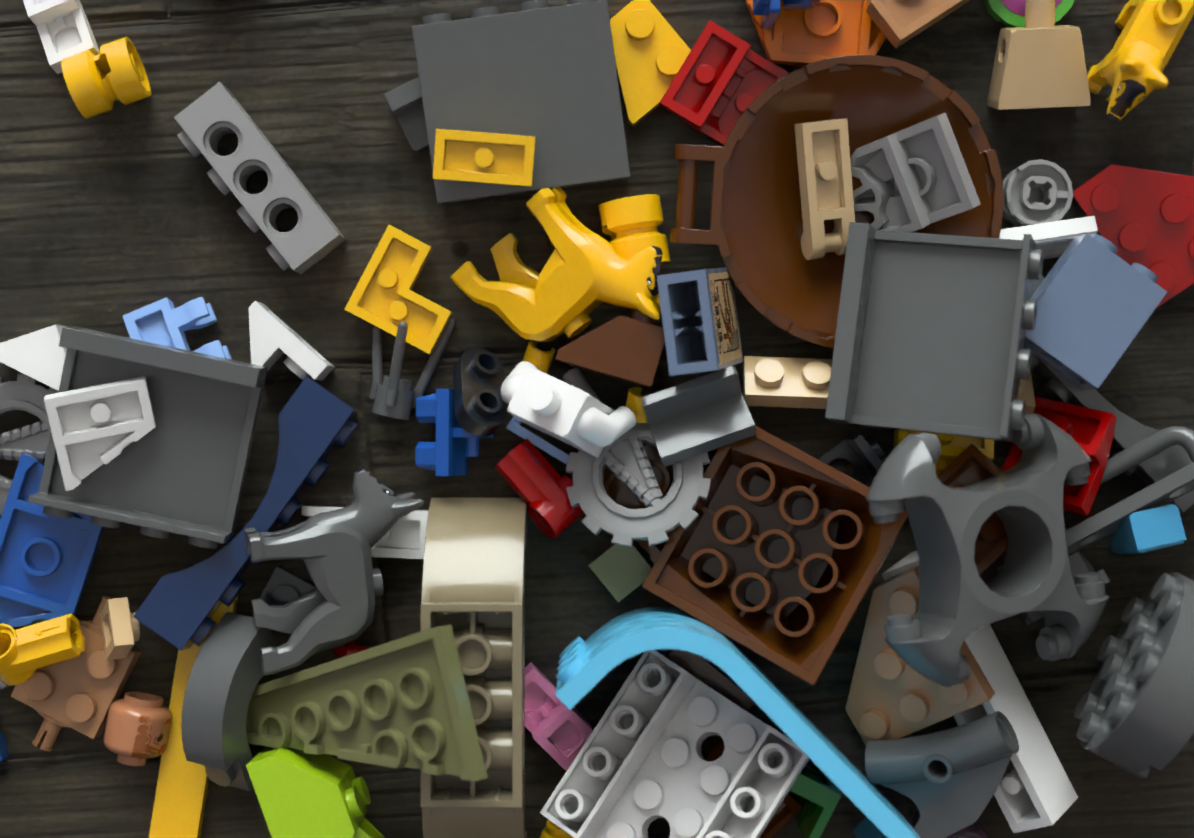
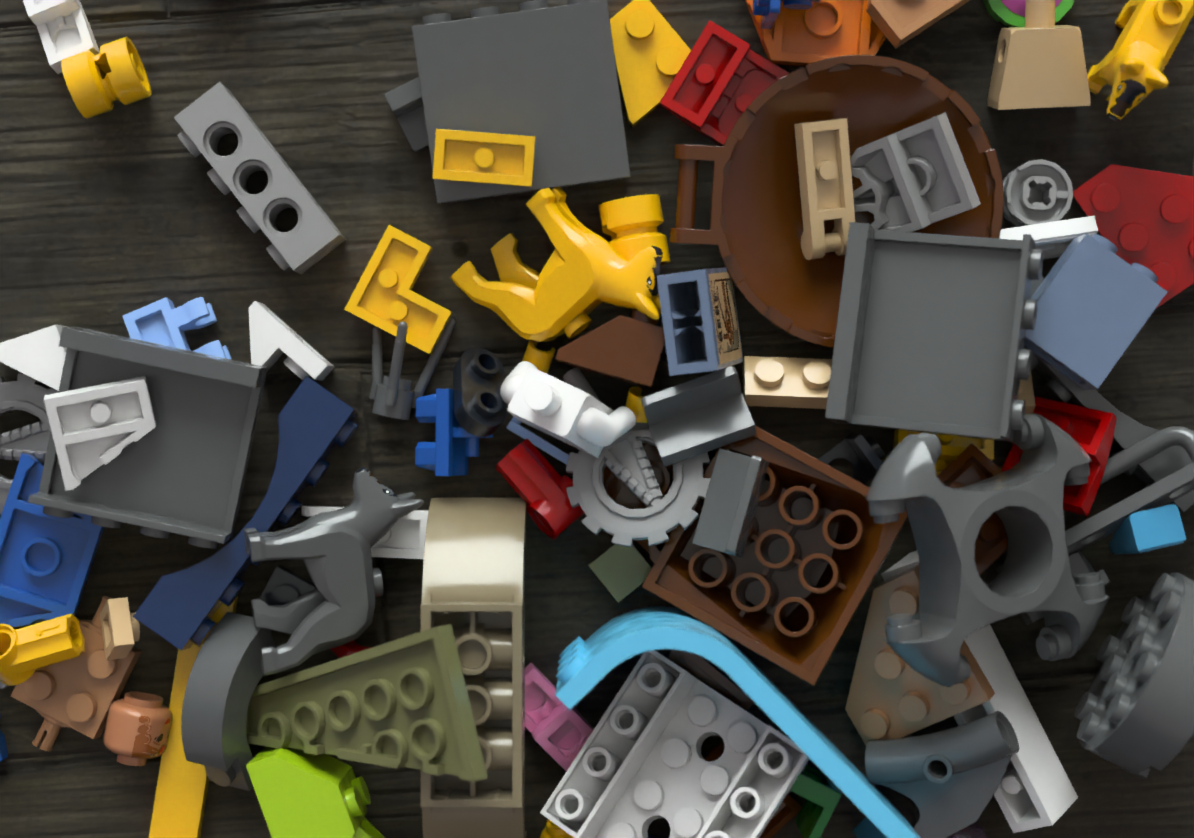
(730, 502): none -> dark grey panel

